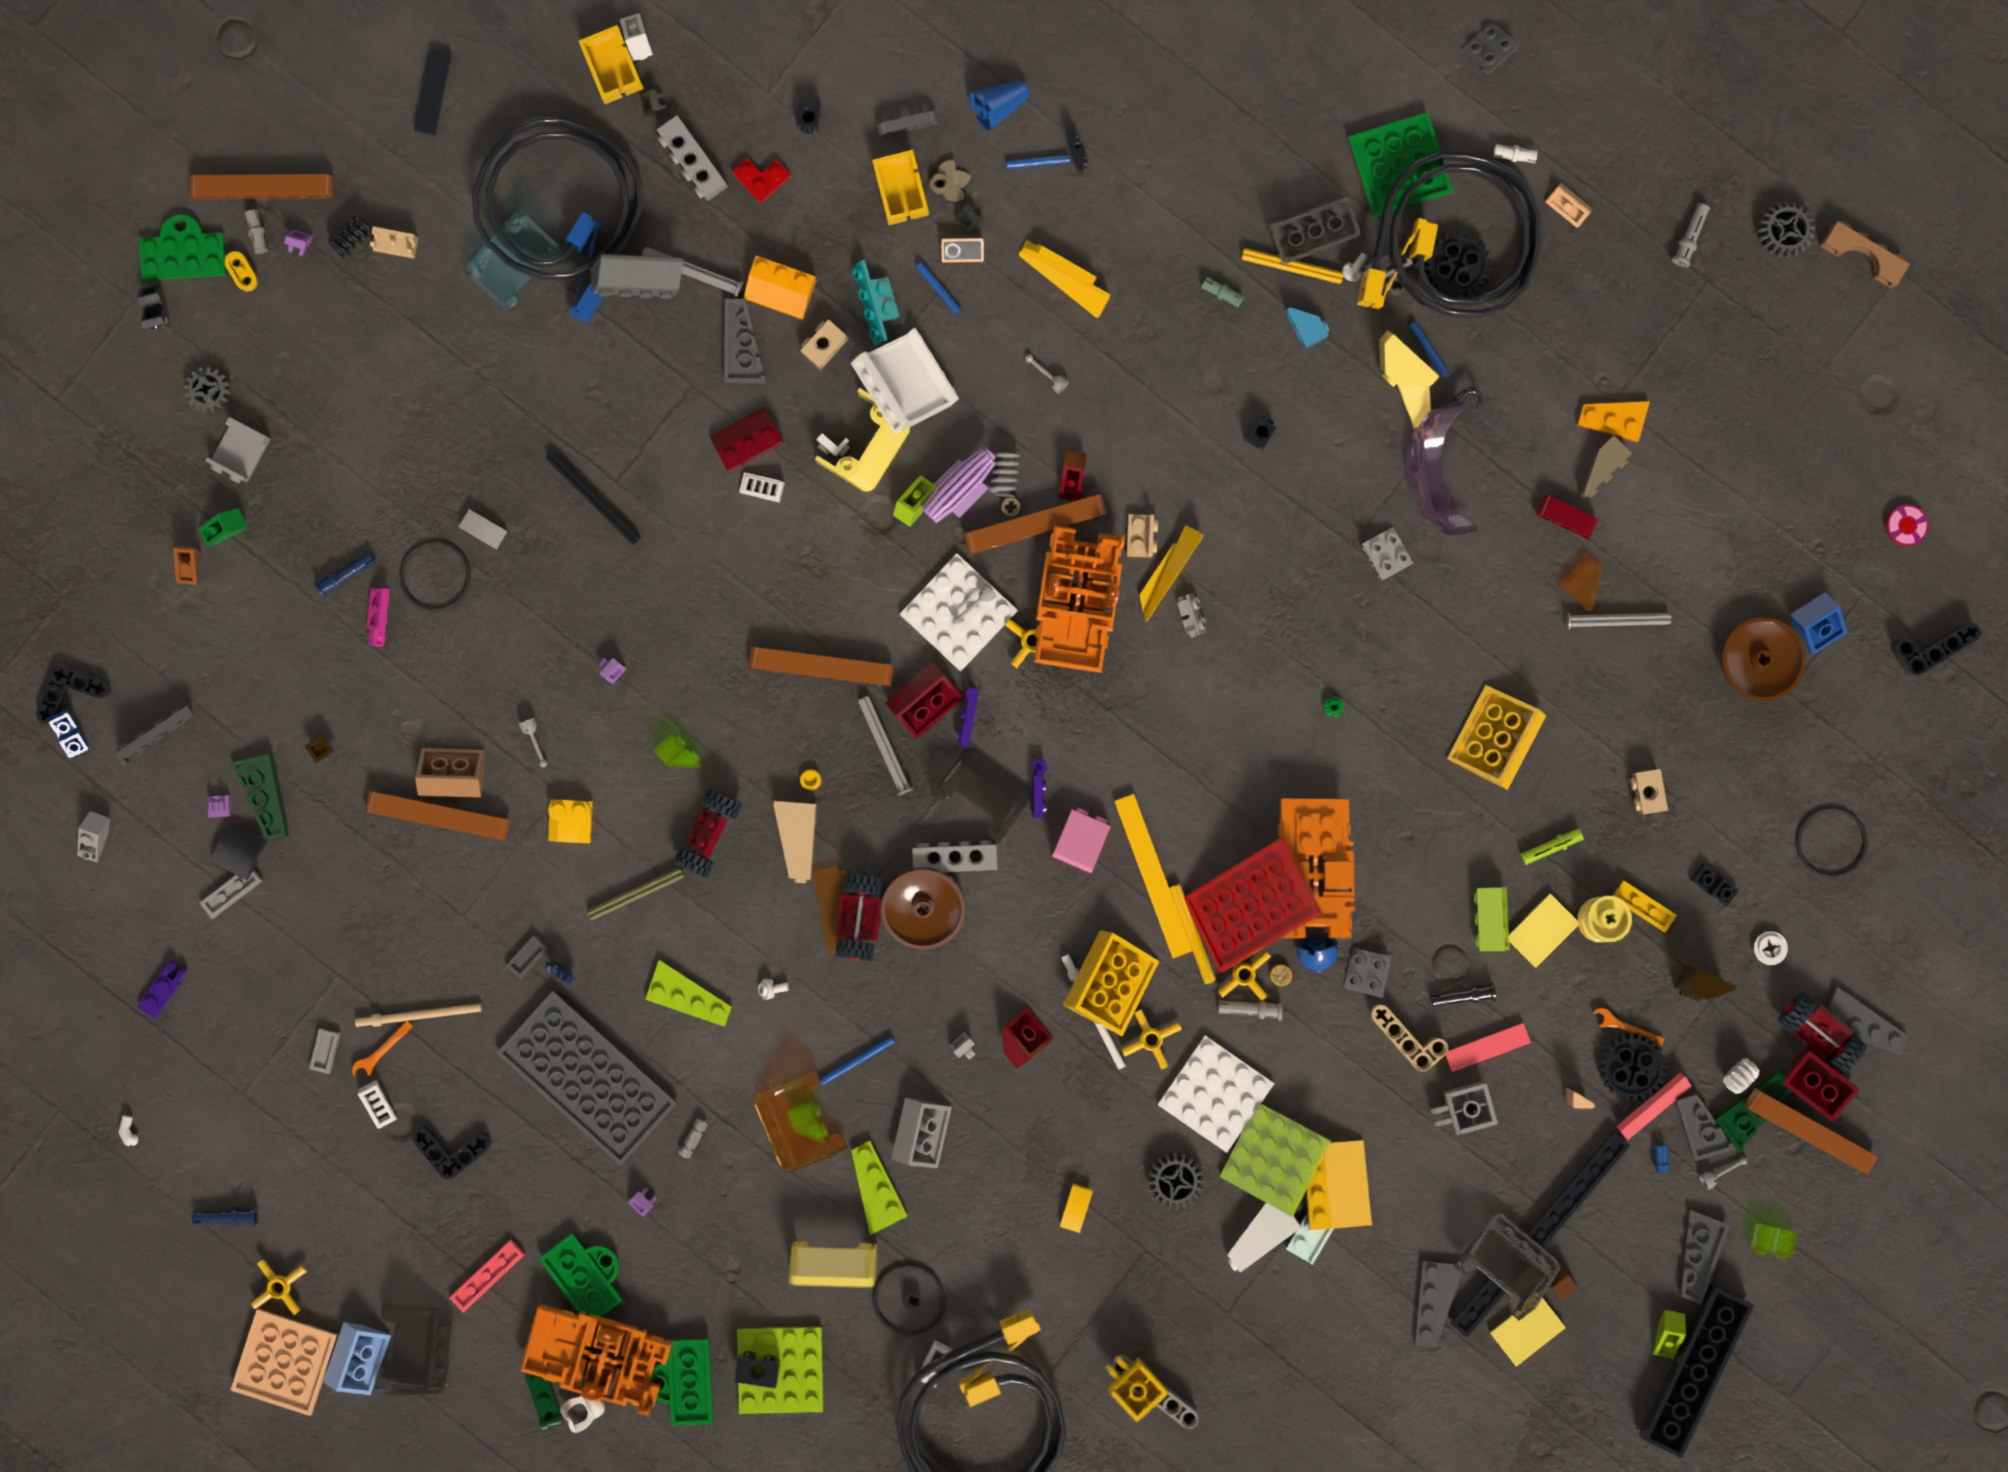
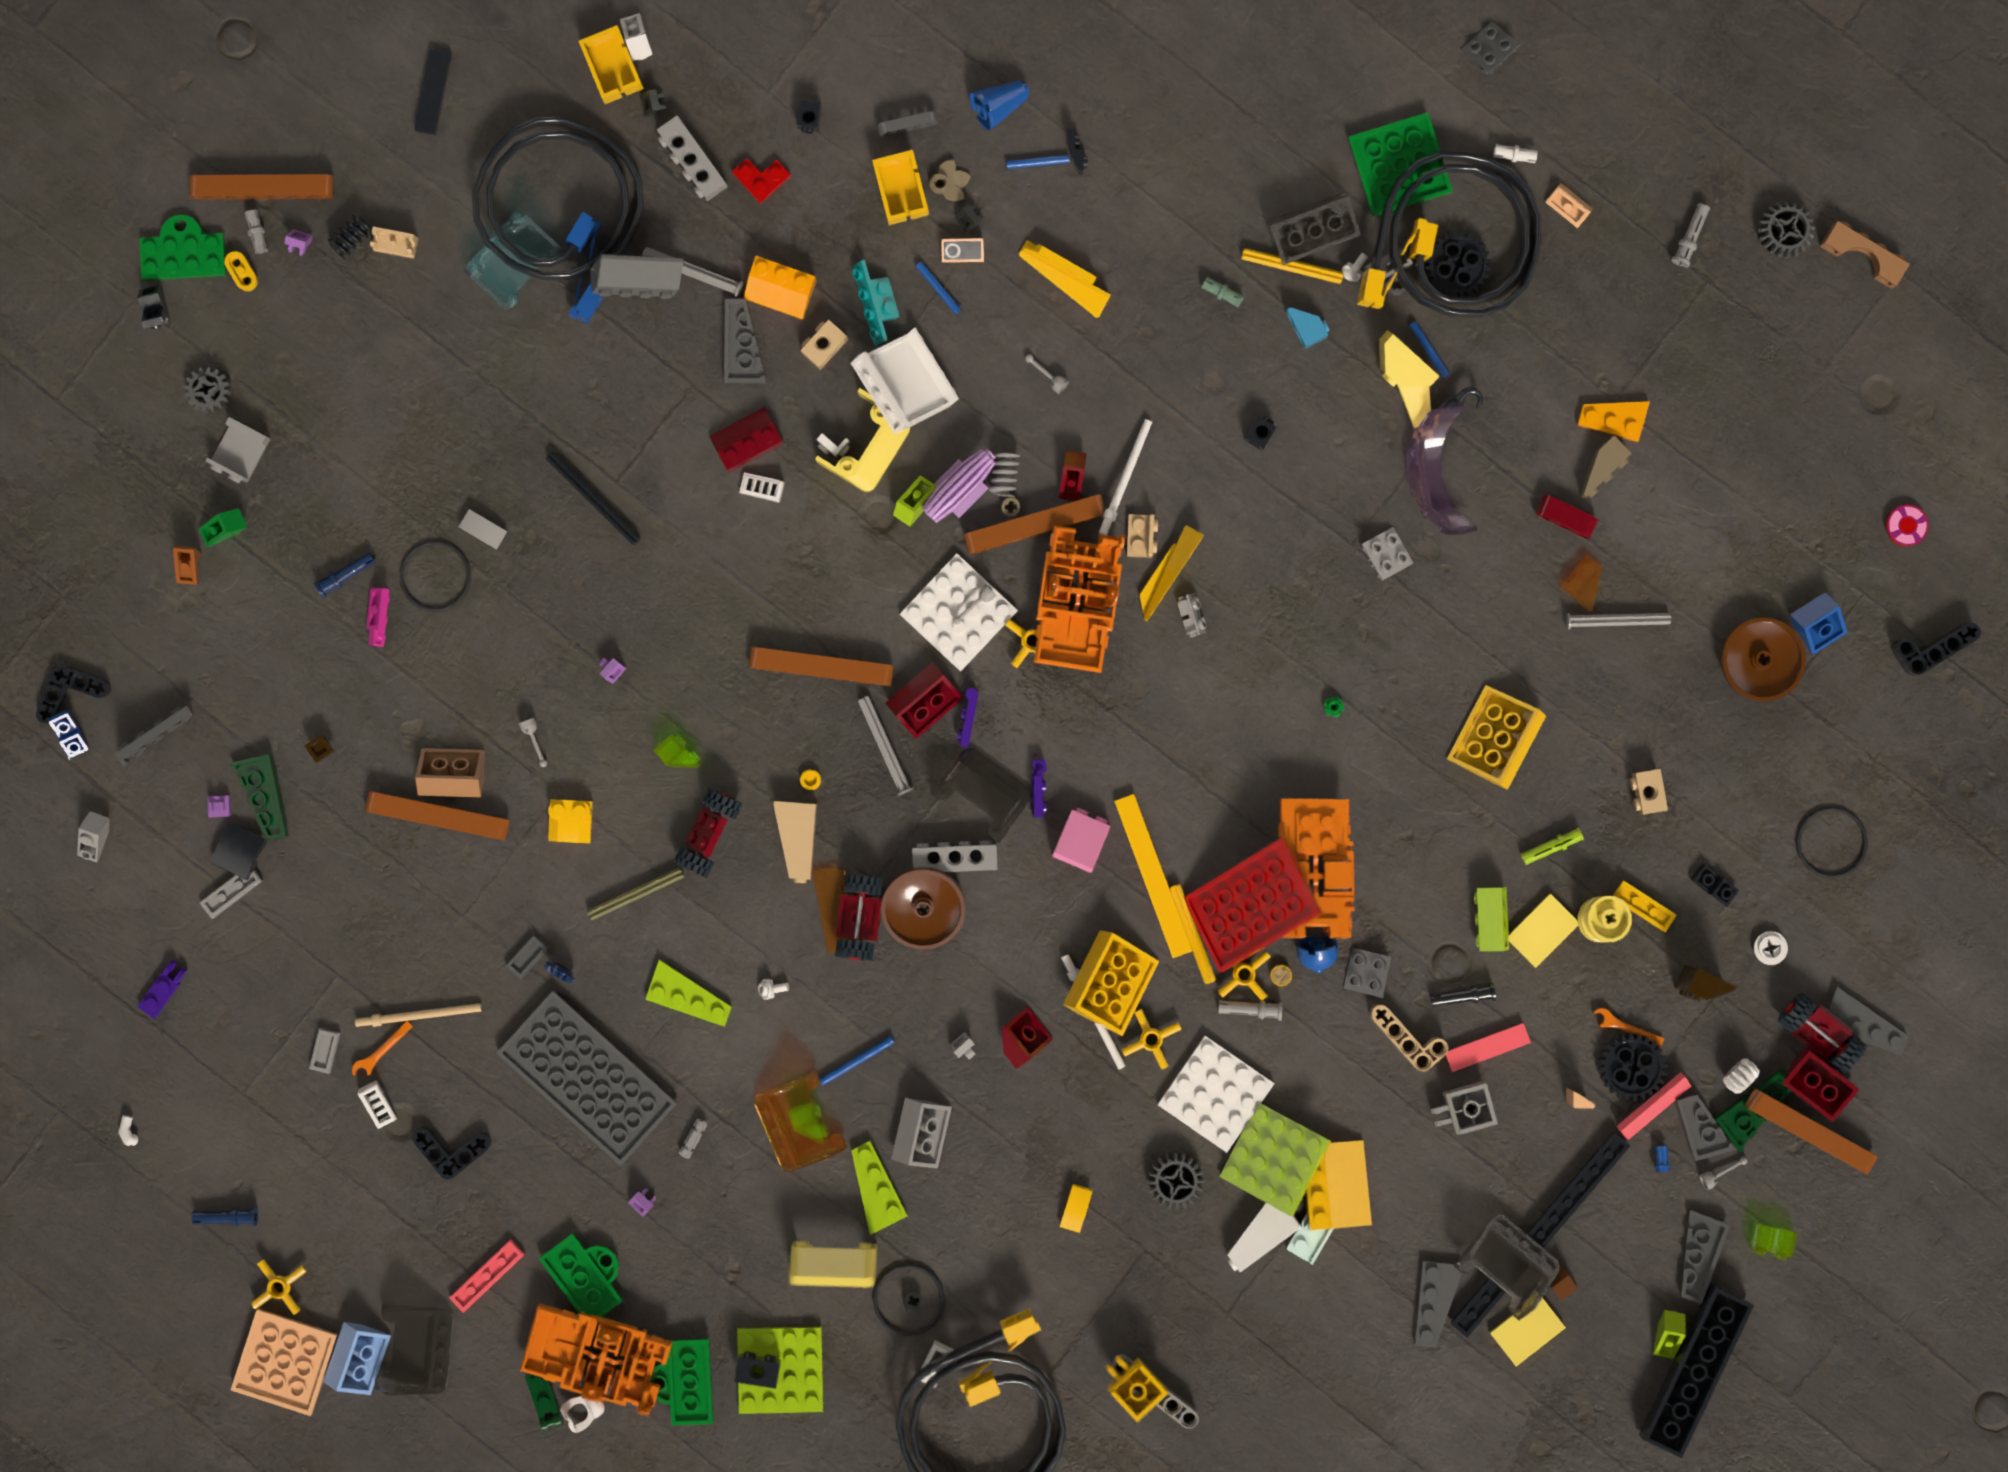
(1110, 513): none -> white bar

